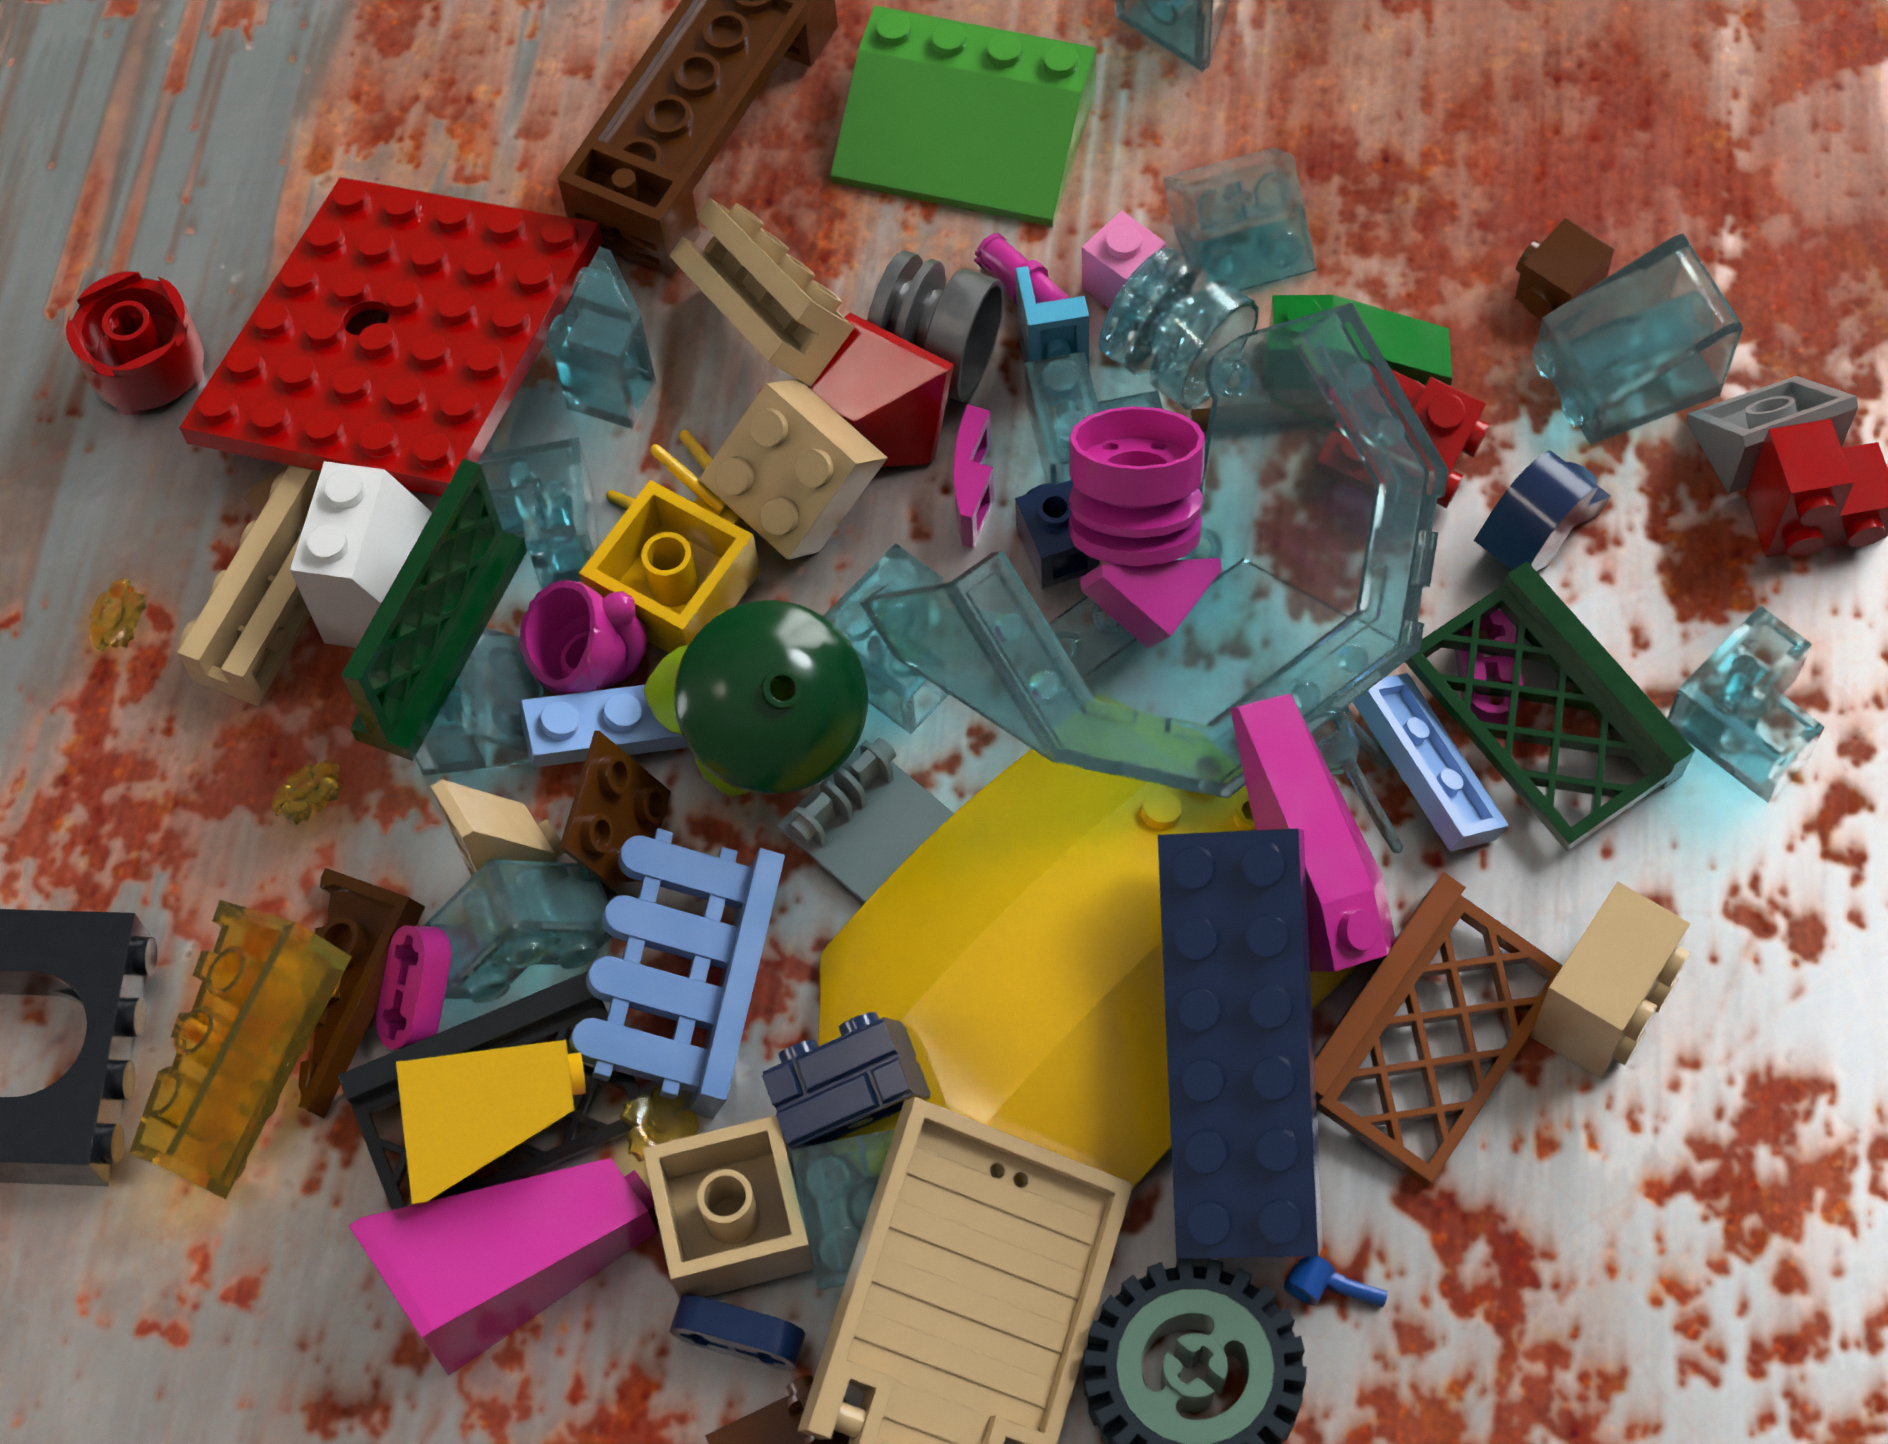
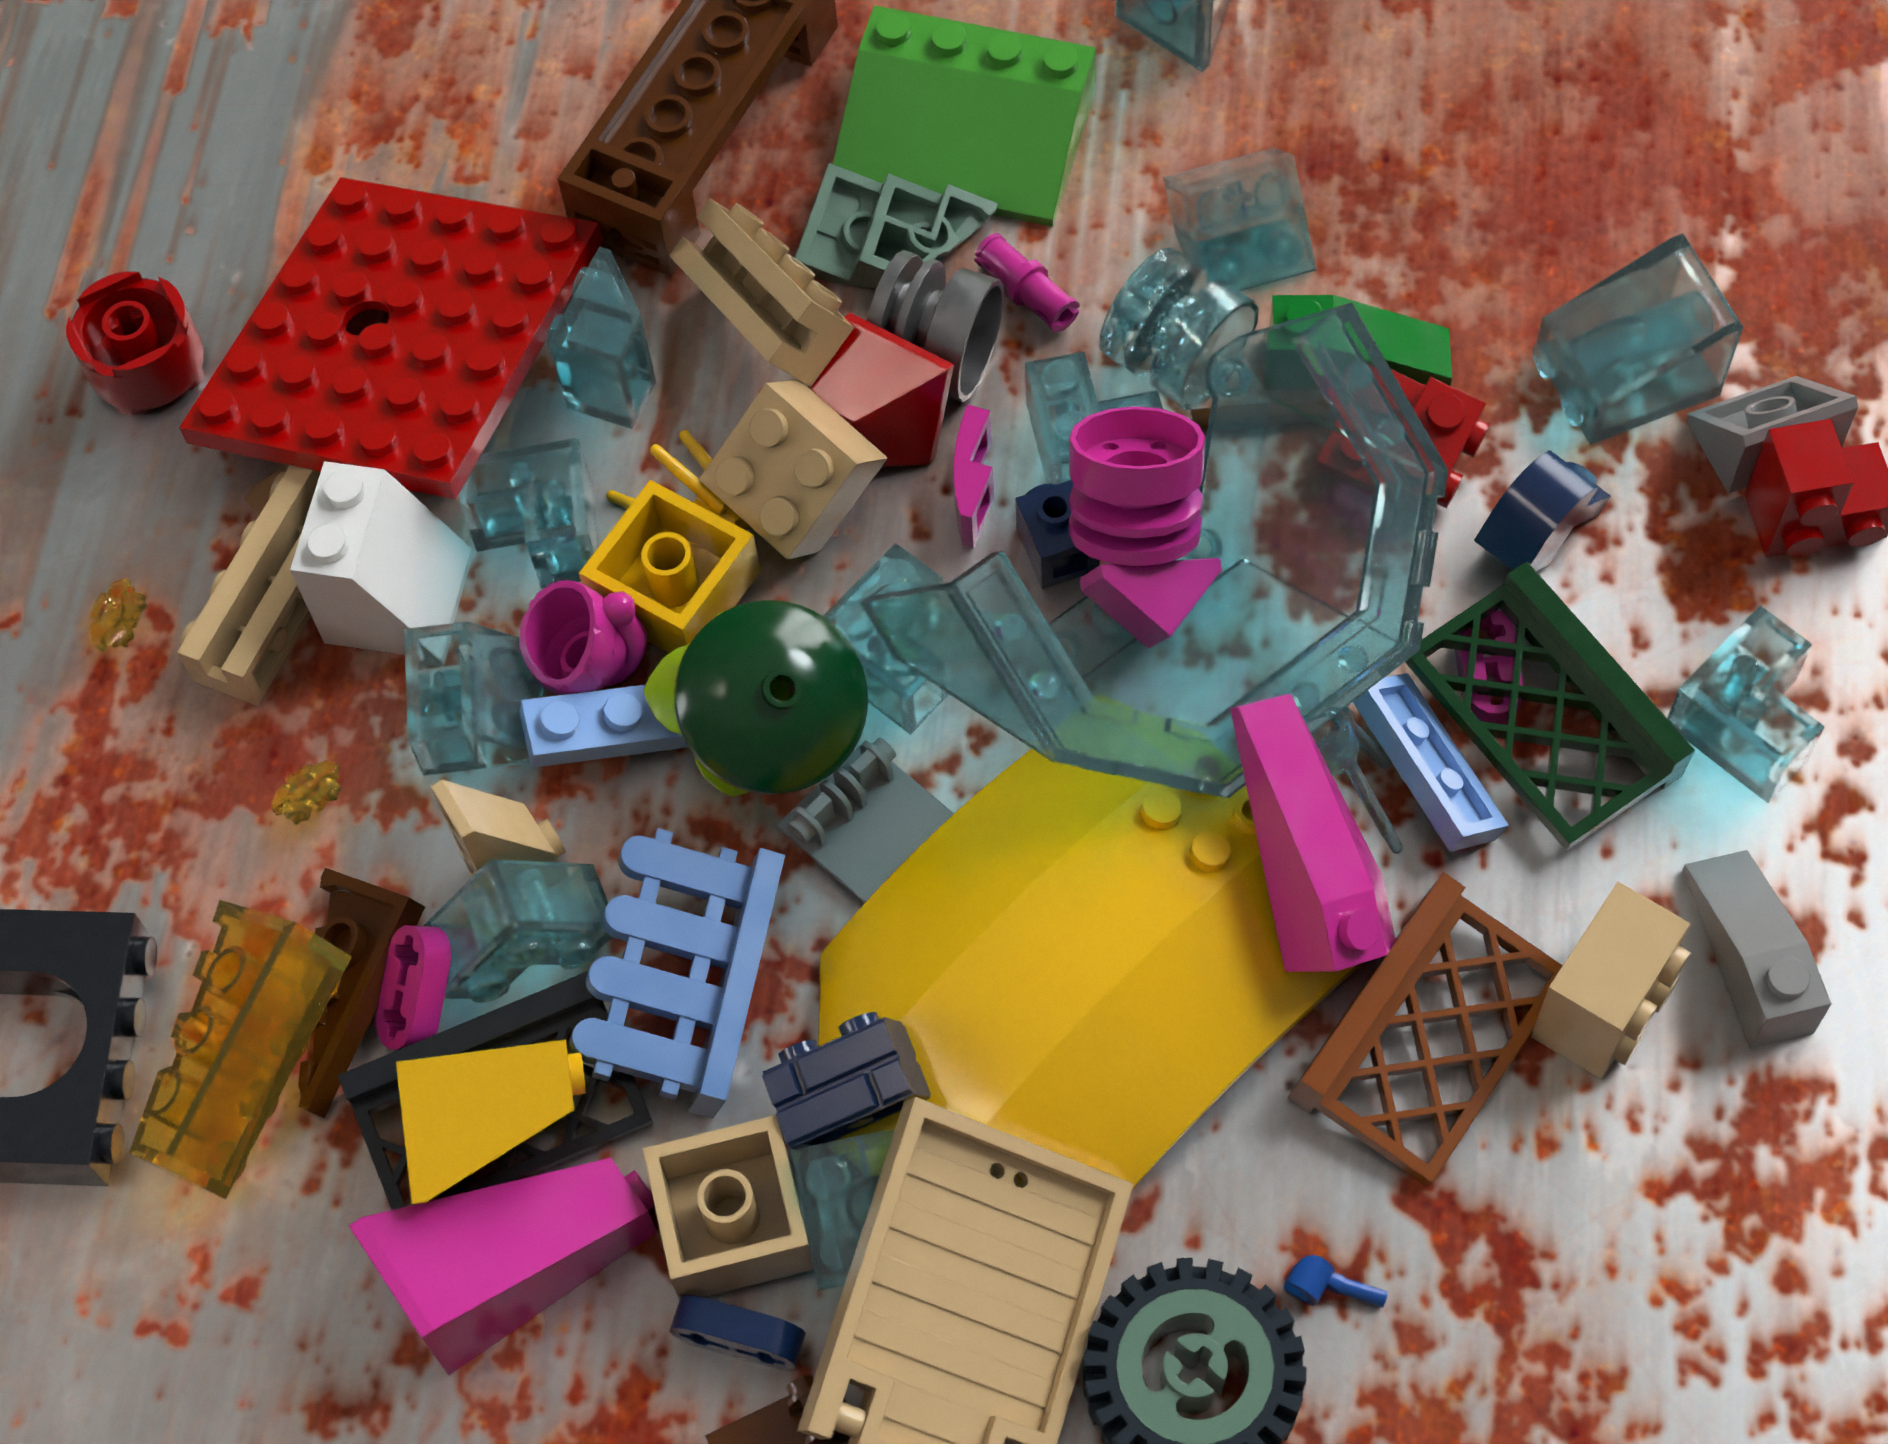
(432, 617): dark green fence -> none
(609, 807): reddish brown hinge -> none
(656, 1122): clear yellow plant -> none
(864, 223): none -> sand green slope
(1051, 326): medium azure panel -> none
(1115, 255): bright pink brick -> none
(1240, 1044): dark blue brick -> none
(1561, 268): reddish brown brick -> none
(1757, 950): none -> light grey slope

